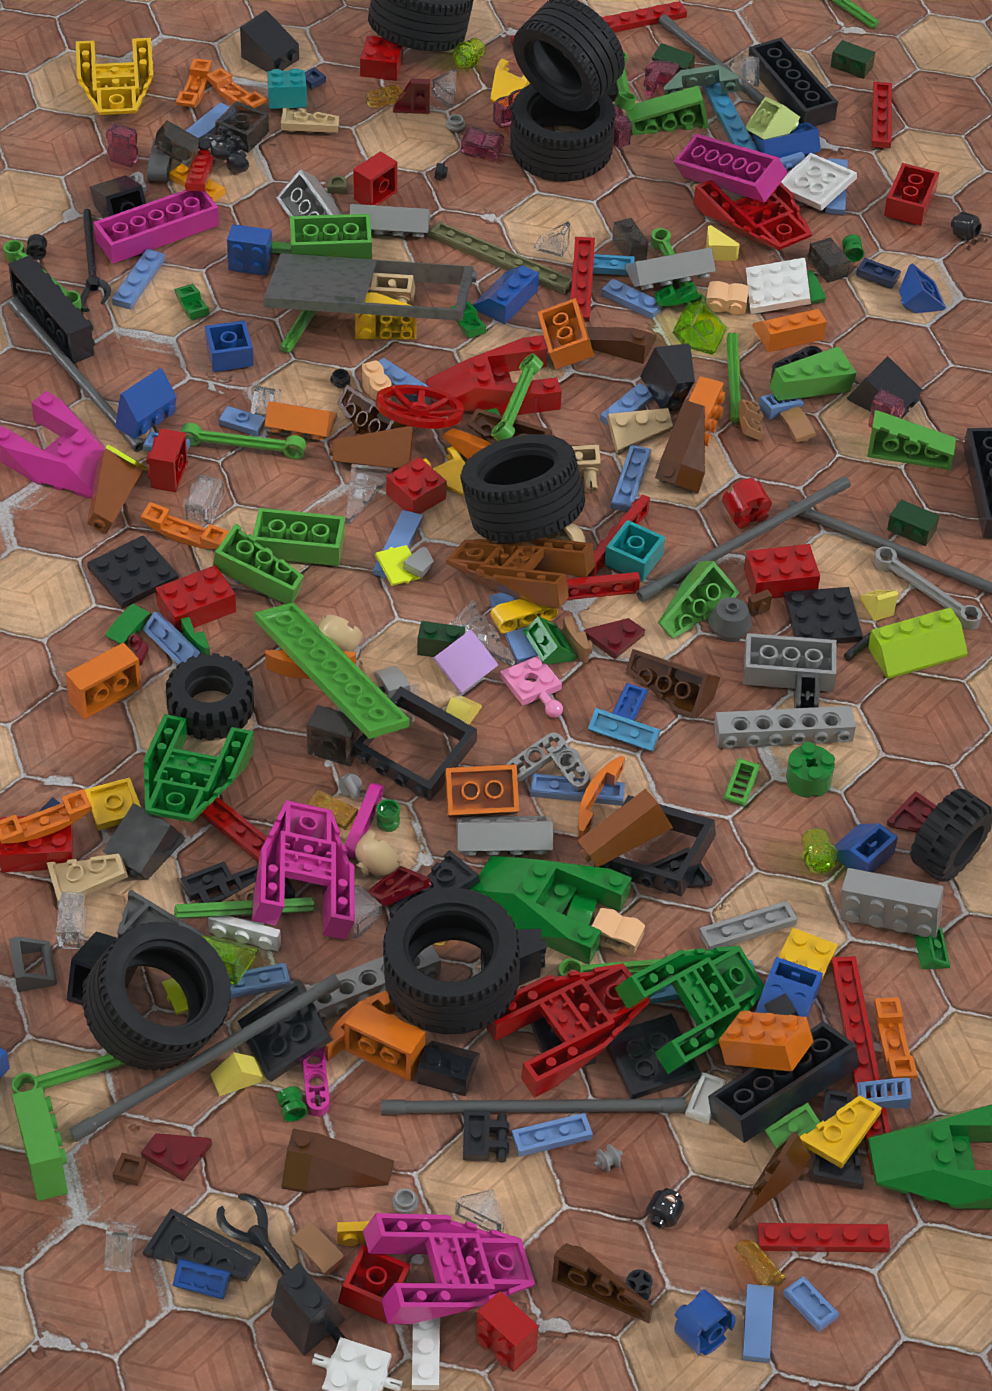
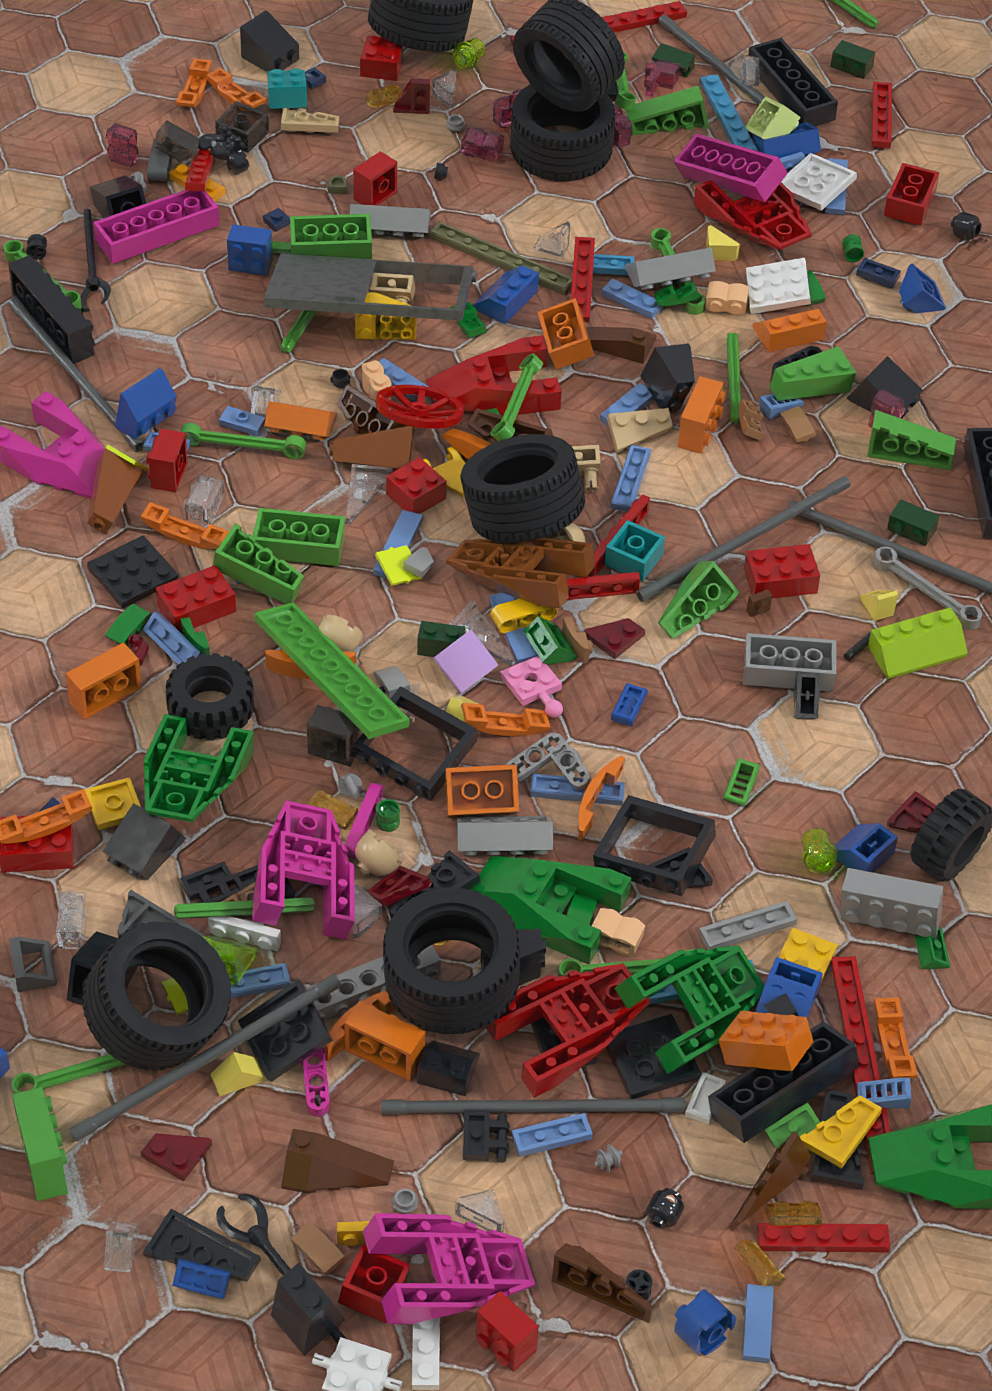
(87, 875): tan wing -> none
(115, 86): yellow wedge -> none
(129, 1169): reddish brown plate -> none
(138, 279): medium blue plate -> none
(191, 301): green slope -> none
(207, 123): medium blue tile -> none
(229, 346): blue brick -> none
(235, 827): red plate -> none
(276, 219): none -> dark blue plate
(292, 1107): green wheel -> none
(306, 197): light grey slope -> none
(505, 82): yellow flag -> none
(505, 724): none -> orange slope
(624, 730): dark azure plate -> none
(625, 830): dark orange slope -> none
(630, 239): clear smoke brick -> none
(680, 686): reddish brown wedge -> none
(685, 451): reddish brown wedge -> none
(700, 328): clear neon green slope -> none
(704, 76): sand green slope -> none
(730, 619): dark grey cone -> none
(747, 502): red brick -> none
(784, 726): light grey brick -> none
(794, 1213): none -> clear yellow plate
(810, 770): green brick -> none
(811, 1304): medium blue plate -> none
(823, 614): black plate -> none
(828, 260): clear smoke brick -> none

